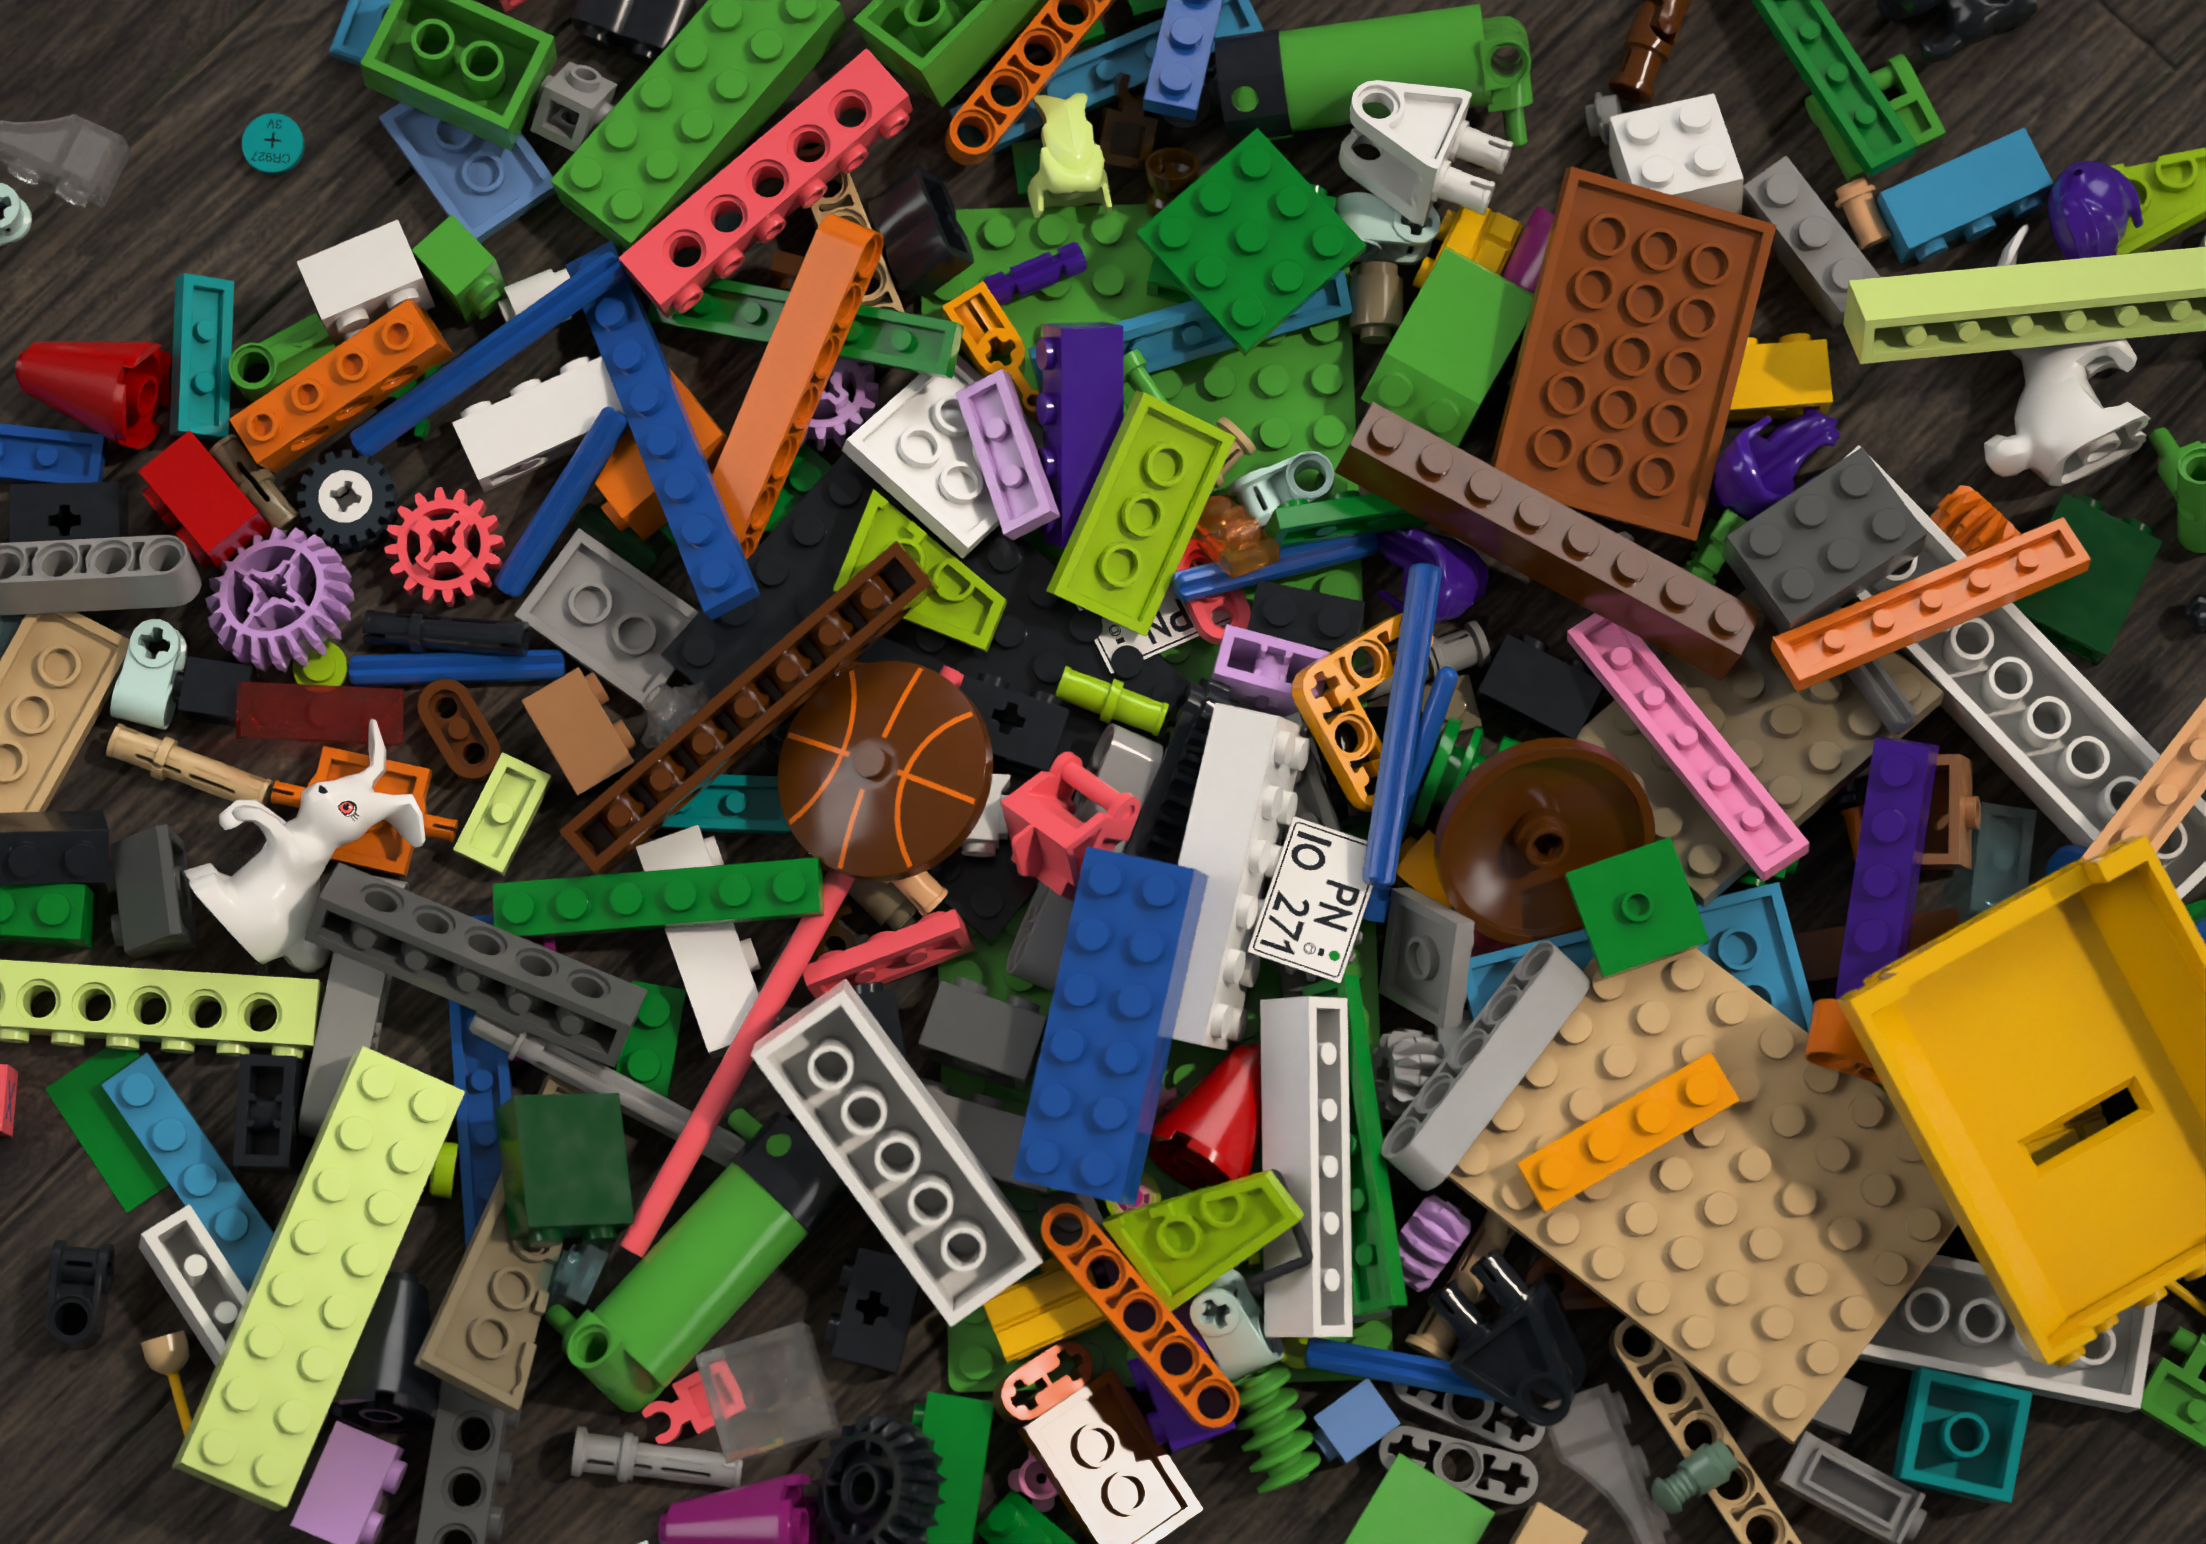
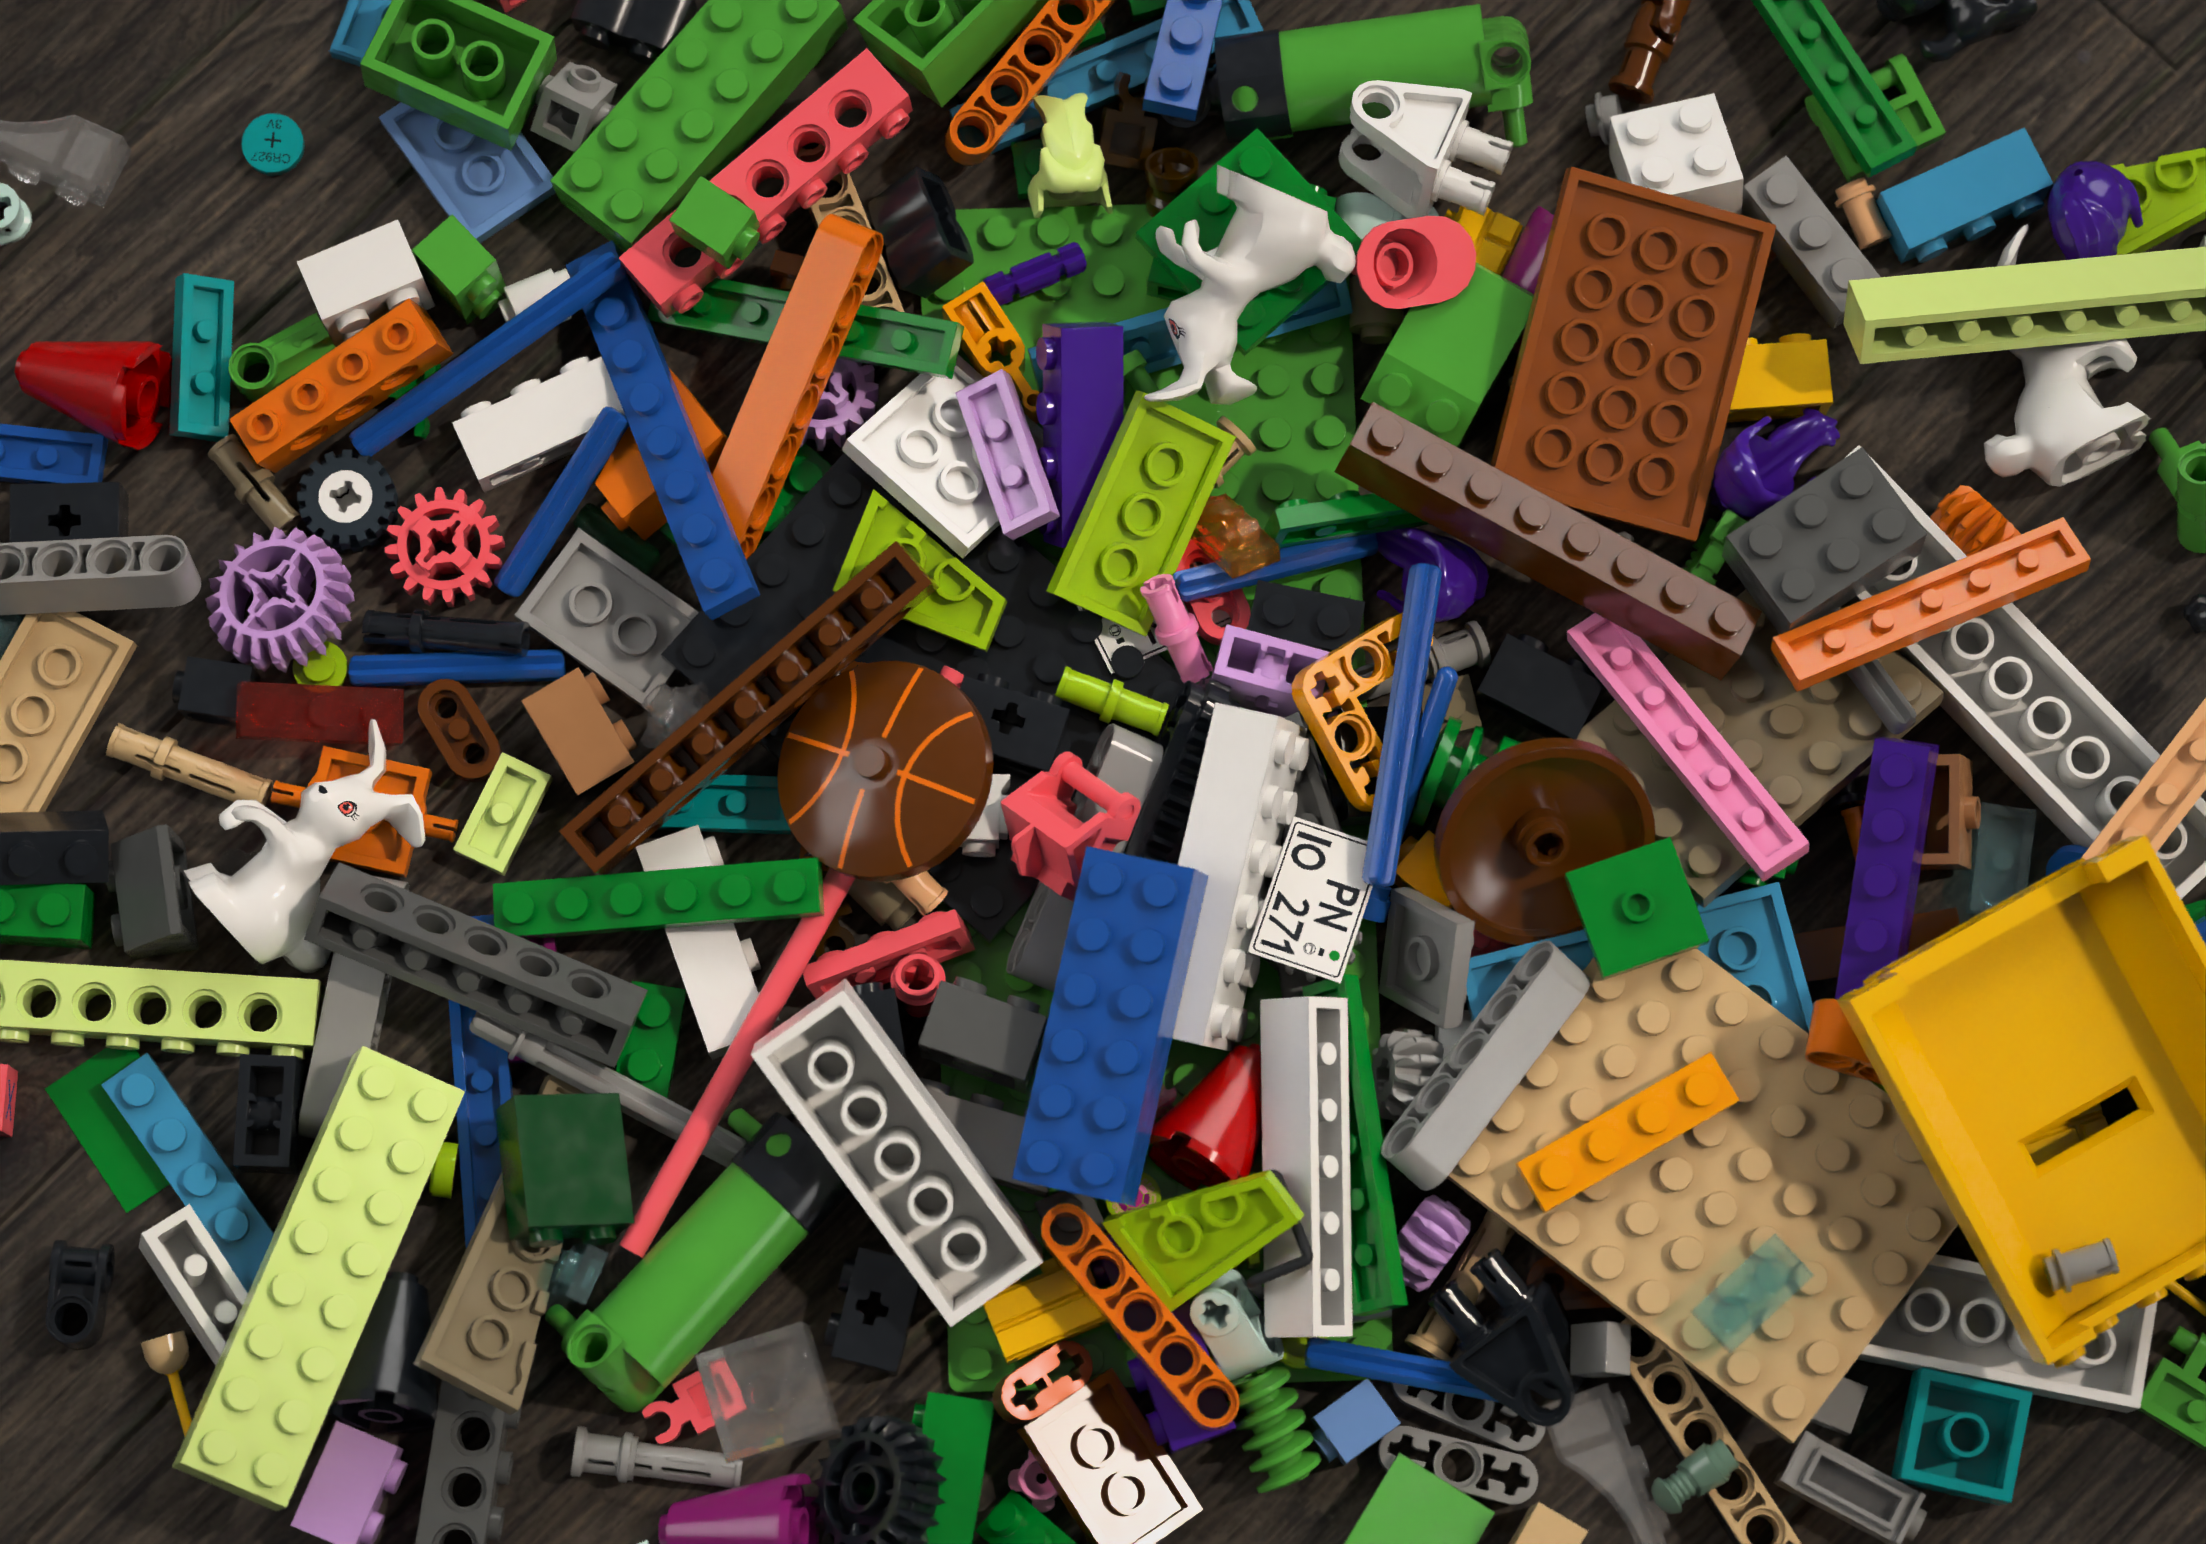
(147, 680): light aqua piece -> none
(195, 492): red brick -> none
(716, 223): none -> bright green brick
(917, 982): none -> coral cone
(1176, 628): none -> bright pink pin
(1262, 248): none -> white animal
(1278, 485): light aqua piece -> none
(1415, 262): none -> coral piece
(1600, 1349): none -> light grey piece
(1752, 1293): none -> clear light blue plate
(2080, 1265): none -> light grey pin
(2091, 607): dark green brick -> none

